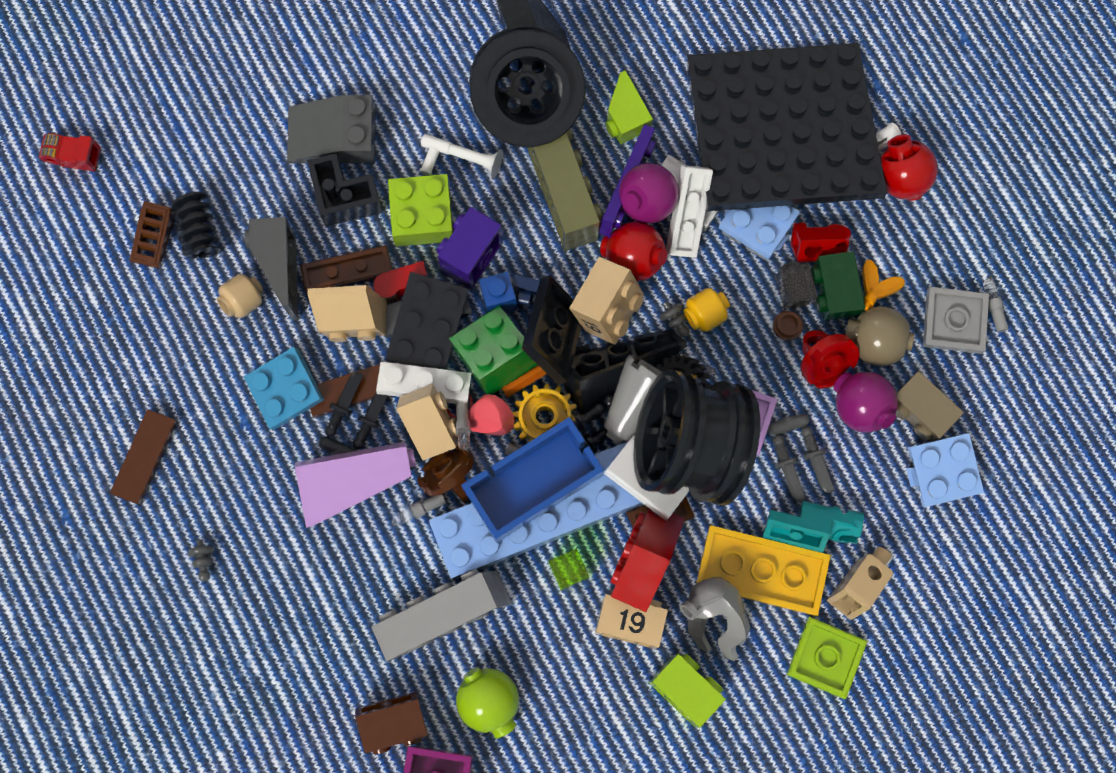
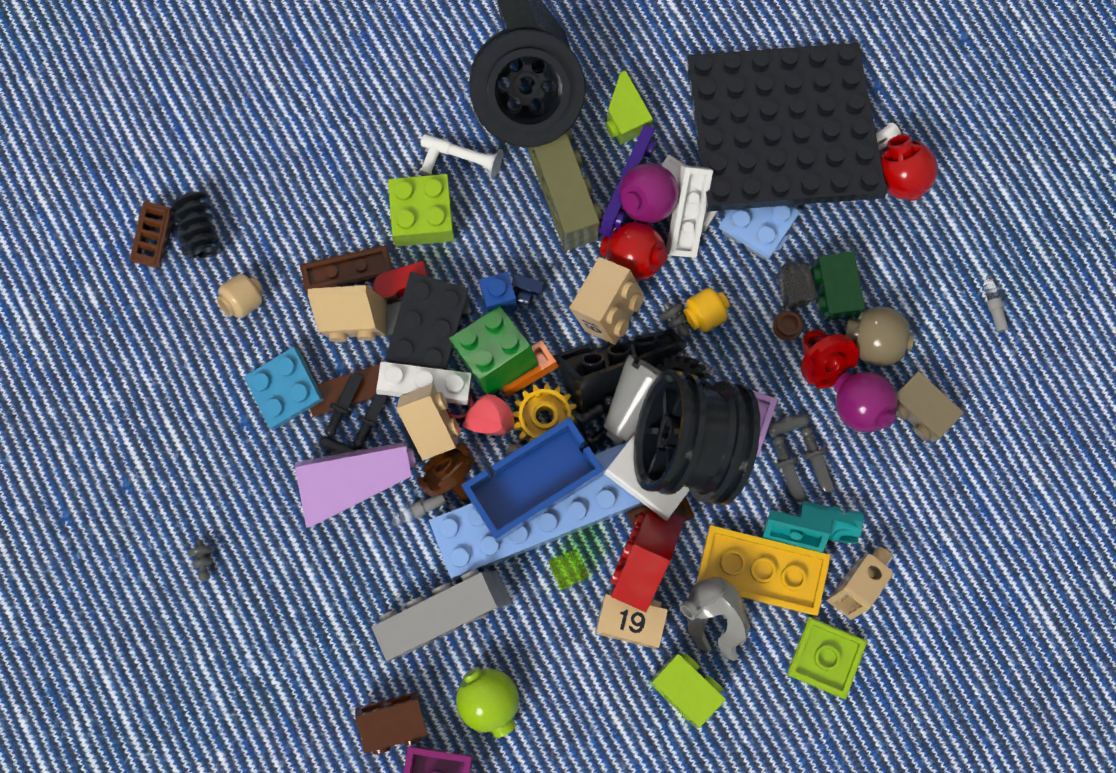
(70, 151): red leg -> none
(143, 457): reddish brown tile -> none
(274, 248): dark grey slope -> none
(333, 126): dark grey slope -> none
(340, 198): black brick -> none
(463, 426): piece -> none
(469, 248): dark purple brick -> none
(552, 331): black plate -> none
(818, 241): red leg -> none
(876, 290): light orange piece -> none
(944, 470): light blue piece -> none
(956, 320): light grey plate -> none

